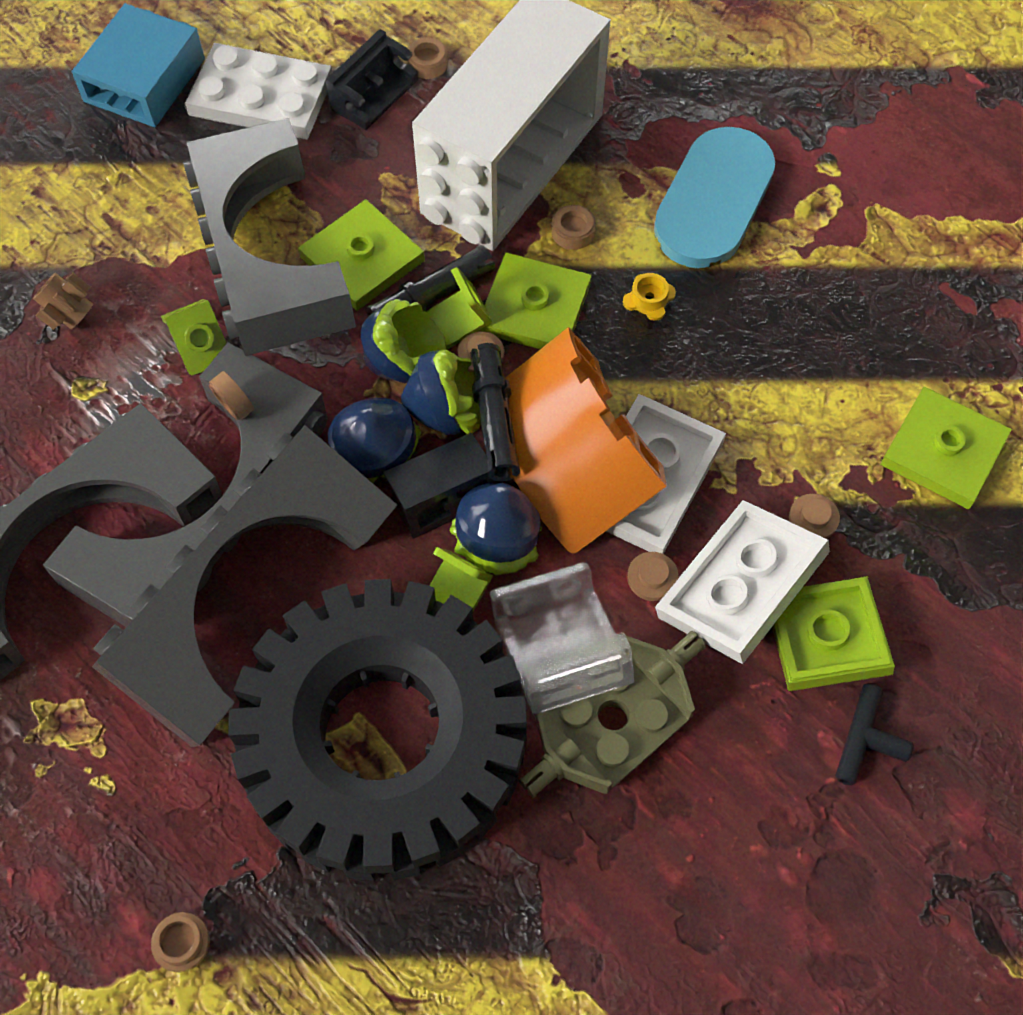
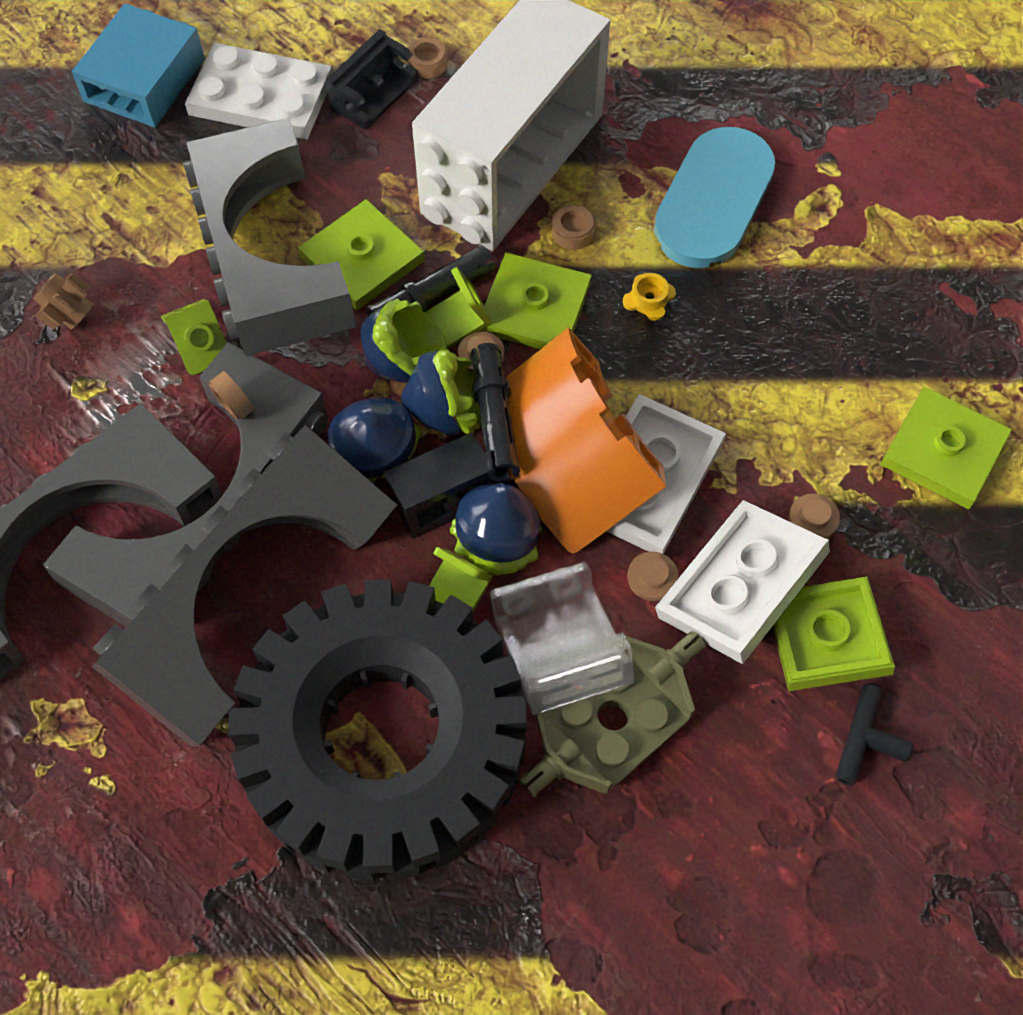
(180, 942): medium nougat plate -> none

